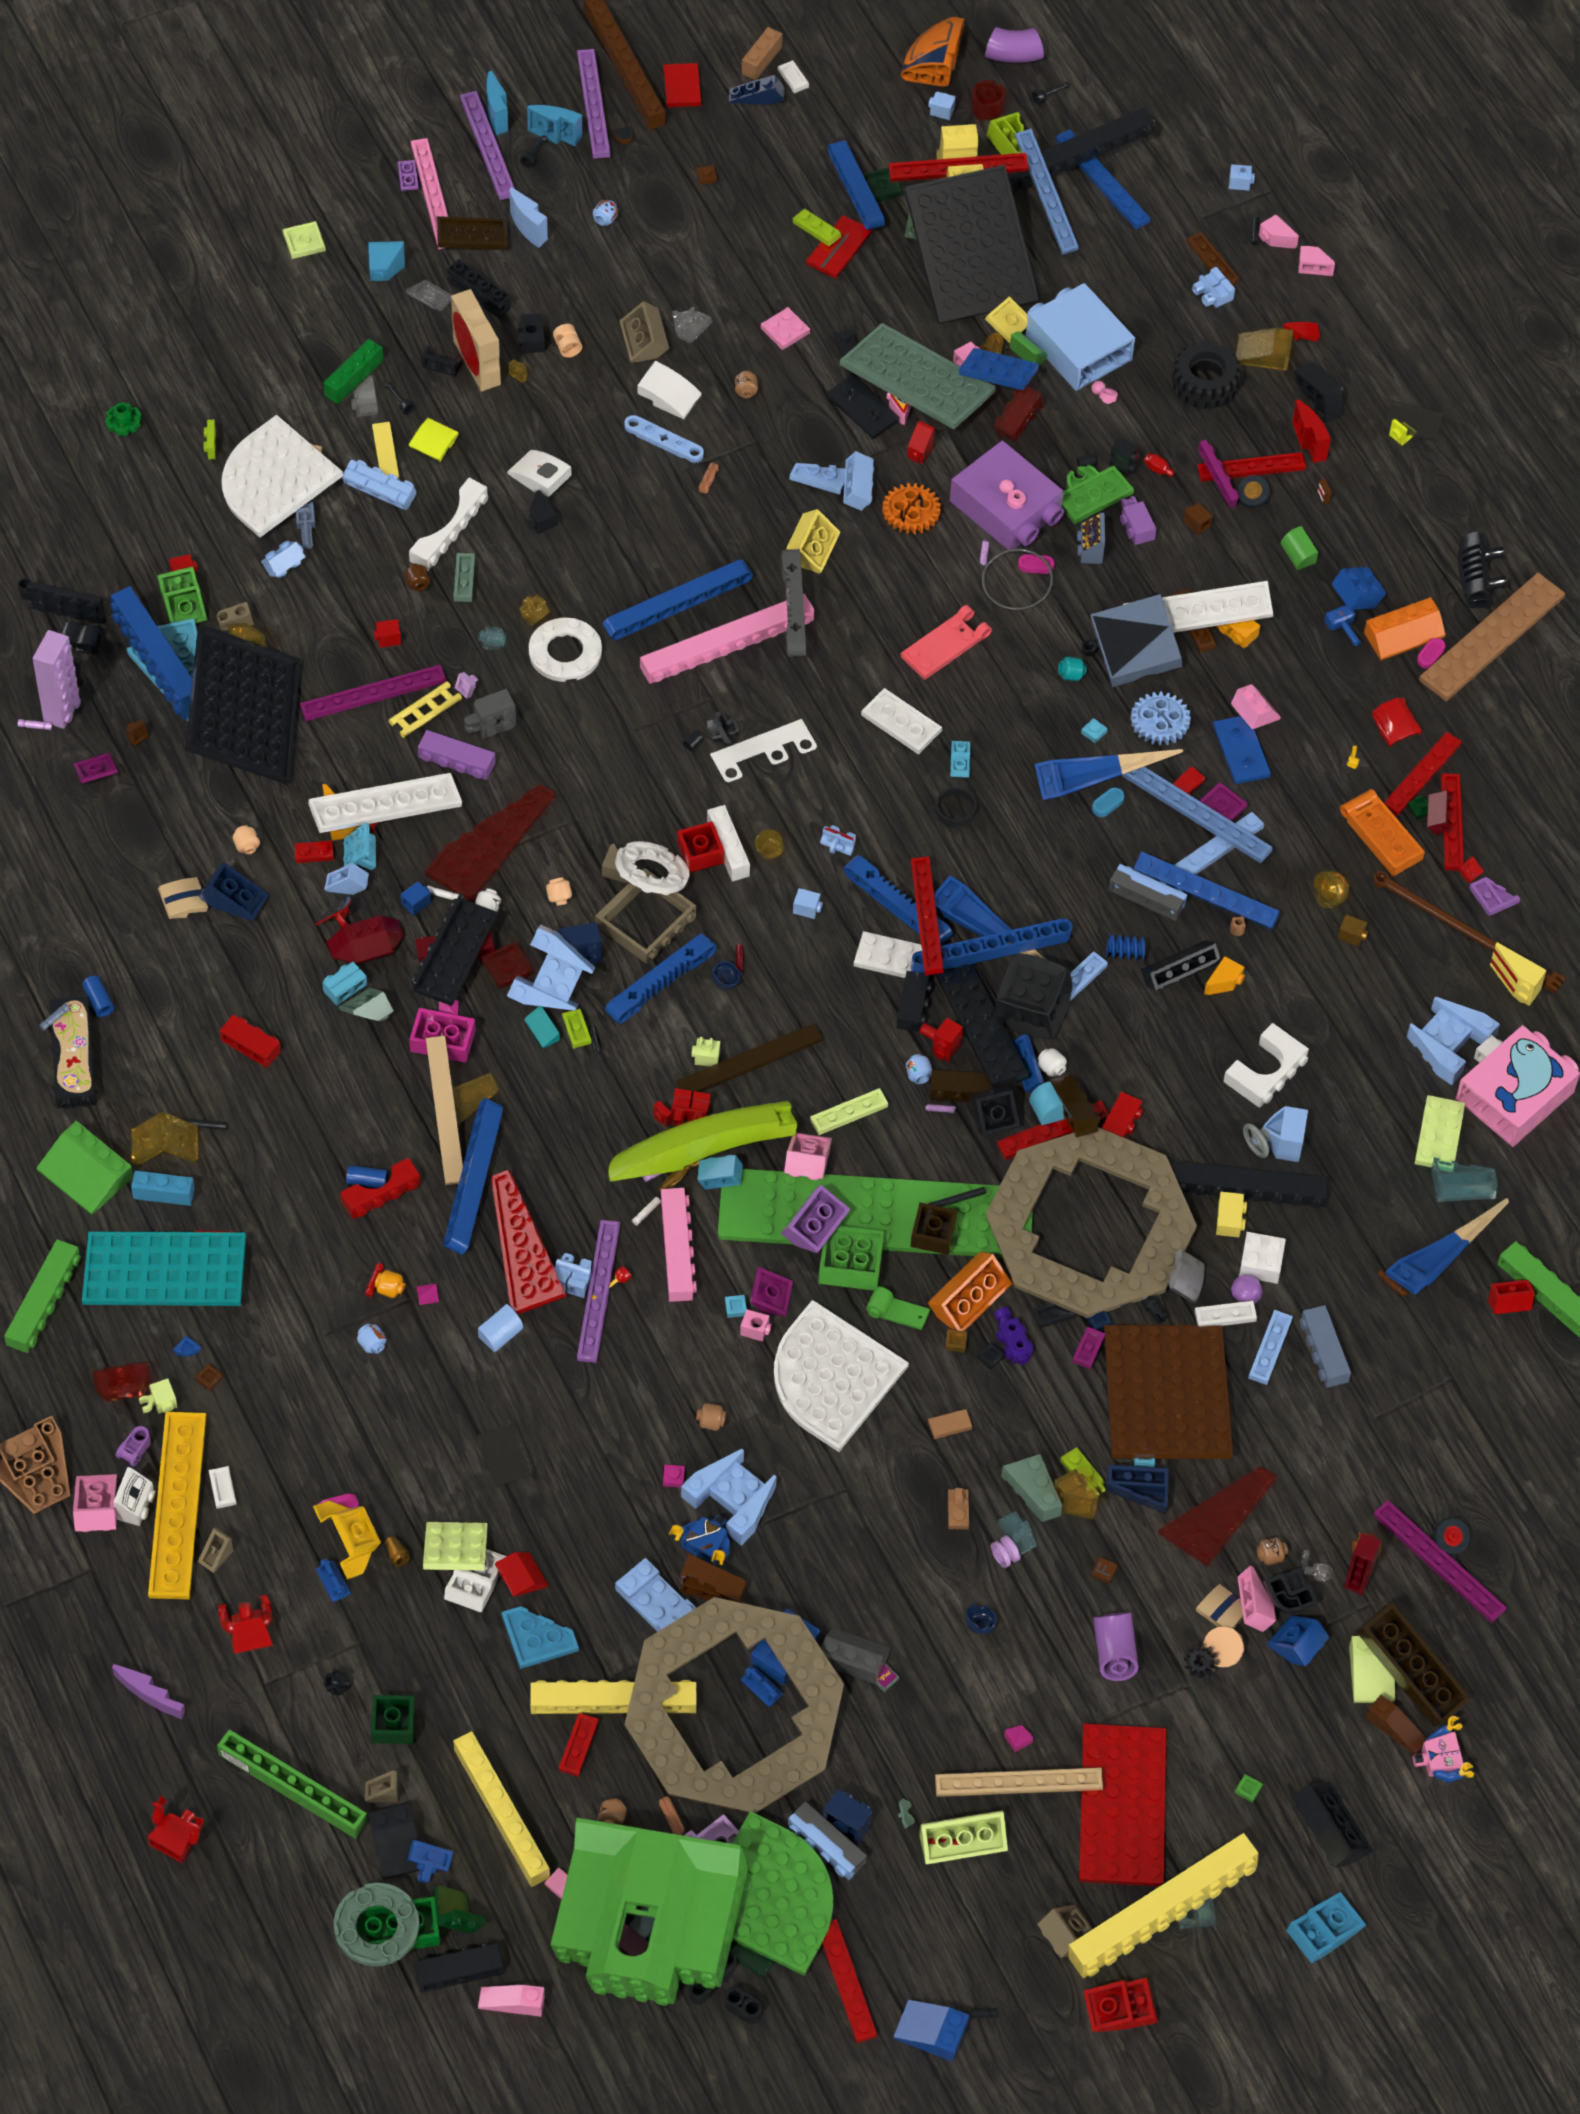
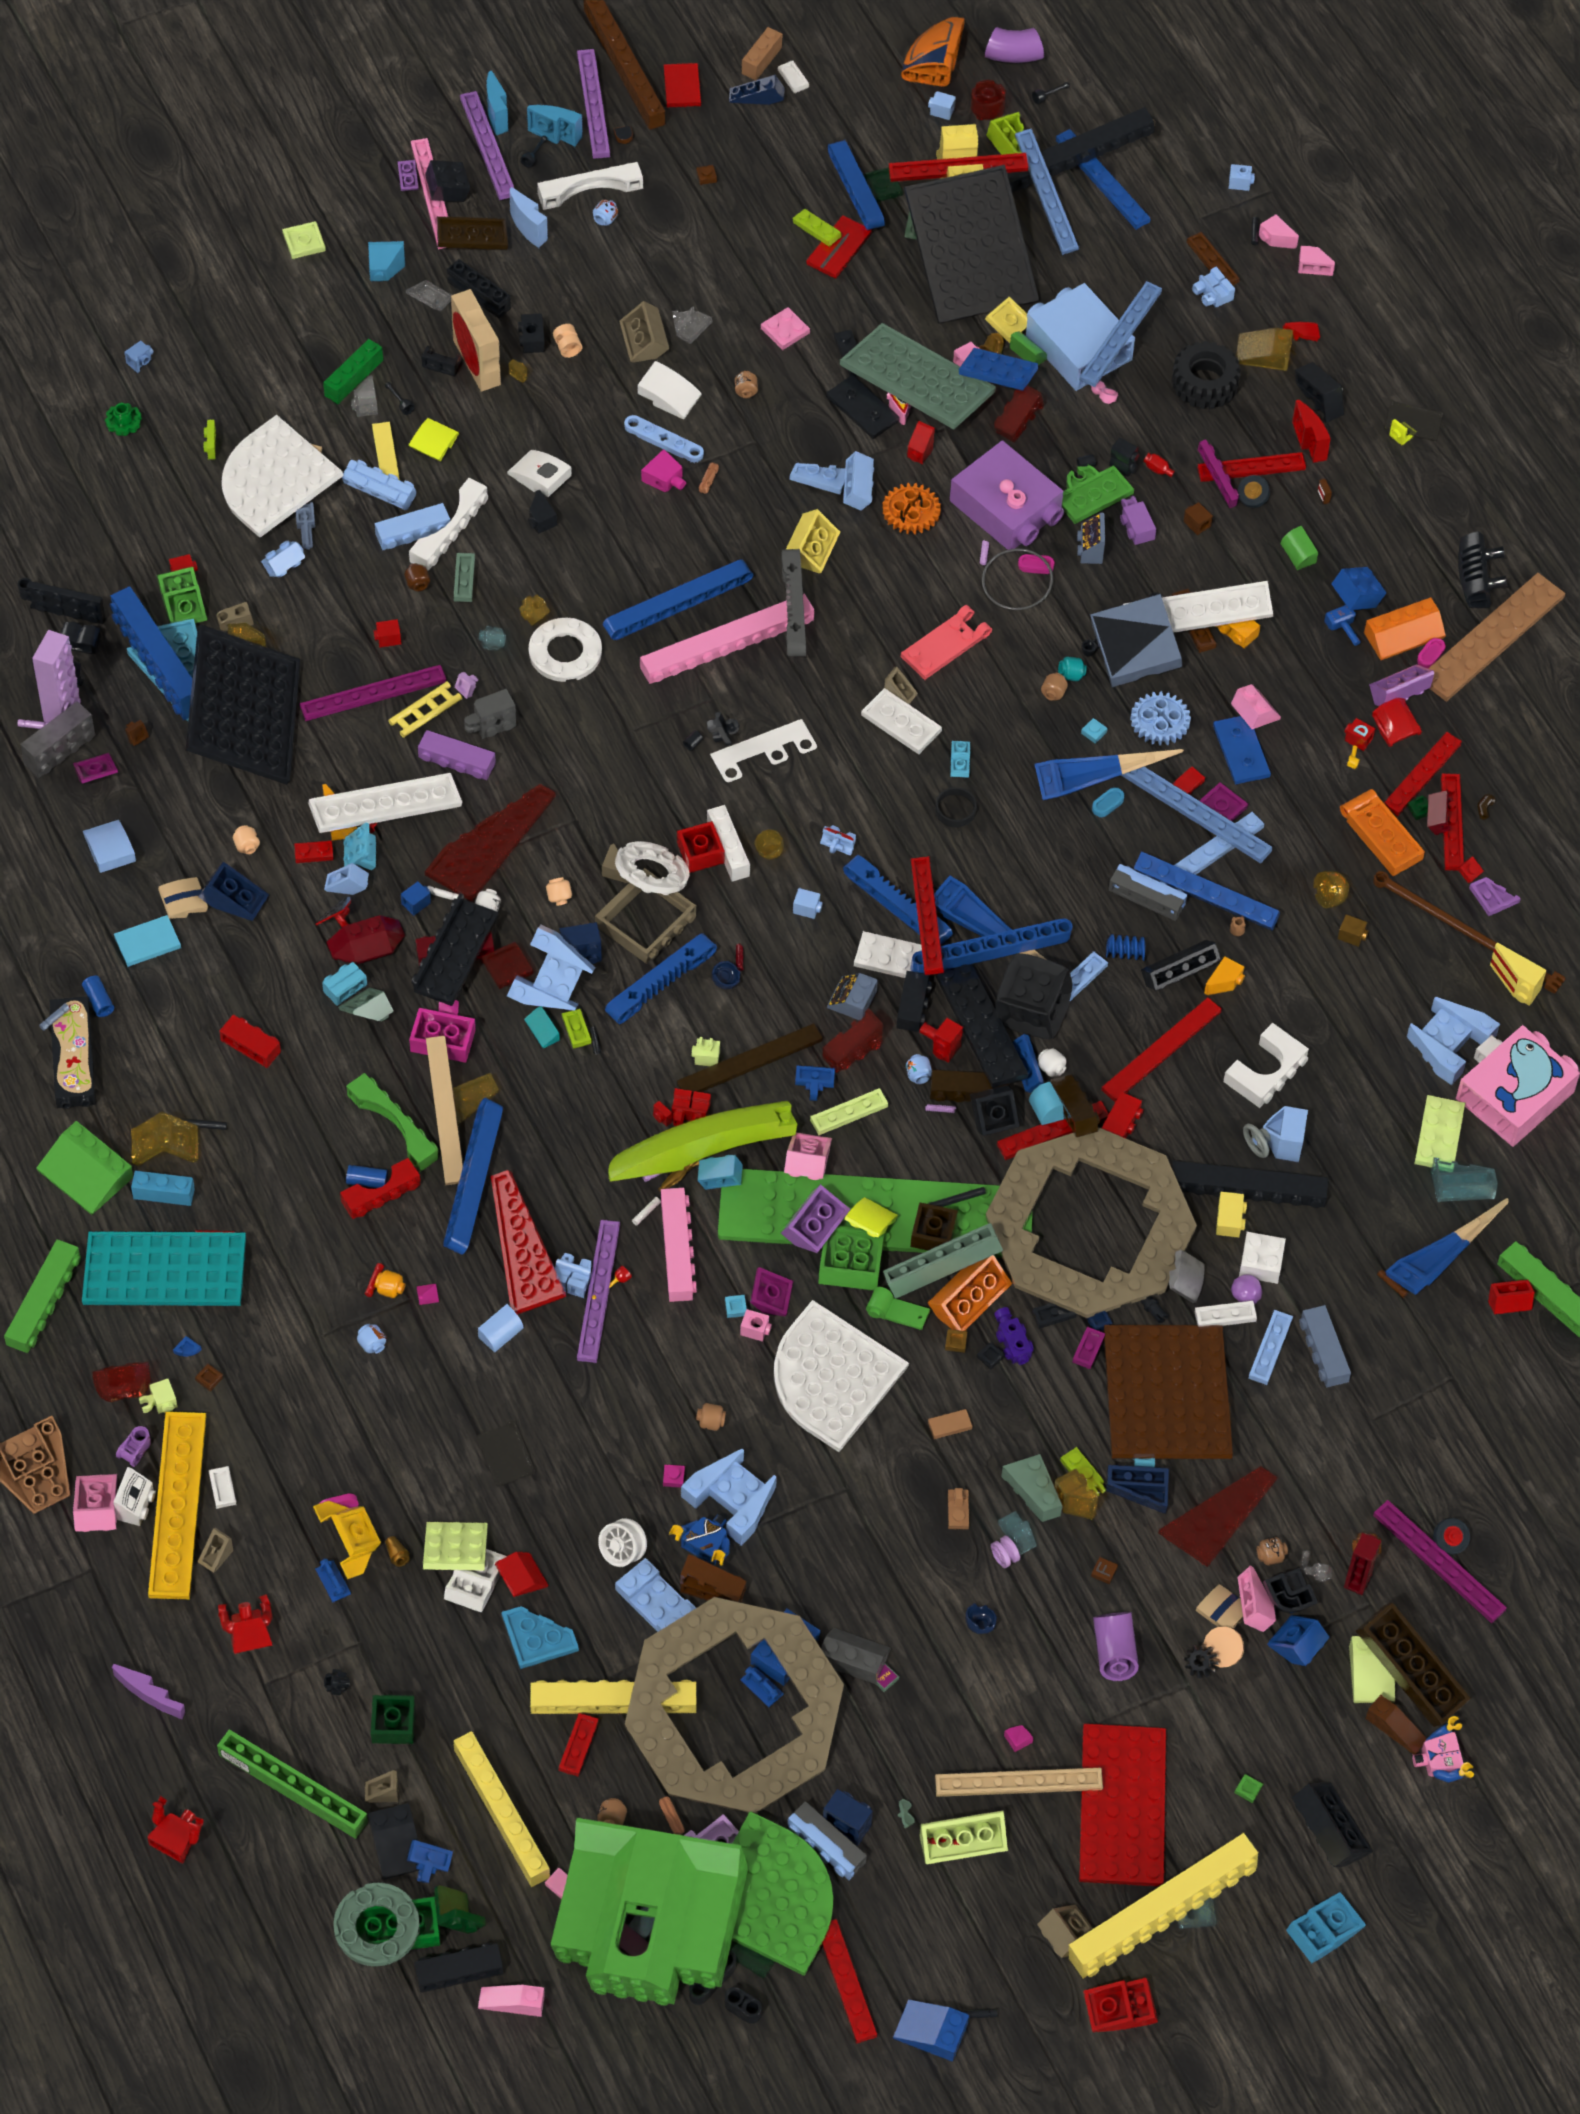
(58, 739): none -> flat silver brick
(109, 846): none -> light blue slope
(138, 355): none -> medium blue brick
(147, 940): none -> medium azure tile
(368, 1096): none -> bright green arch
(411, 526): none -> light blue brick
(447, 181): none -> black brick
(622, 177): none -> white arch
(622, 1542): none -> white wheel
(663, 473): none -> dark pink torso
(814, 1079): none -> blue hinge
(853, 995): none -> sand blue slope
(855, 1043): none -> clear red wedge
(870, 1217): none -> neon yellow slope
(900, 686): none -> dark tan slope
(943, 1260): none -> sand green brick
(1054, 686): none -> medium nougat head
(1120, 334): none -> medium blue tile
(1161, 1049): none -> red tile
(1359, 734): none -> red brick
(1402, 684): none -> medium lavender slope
(1482, 805): none -> dark brown arm

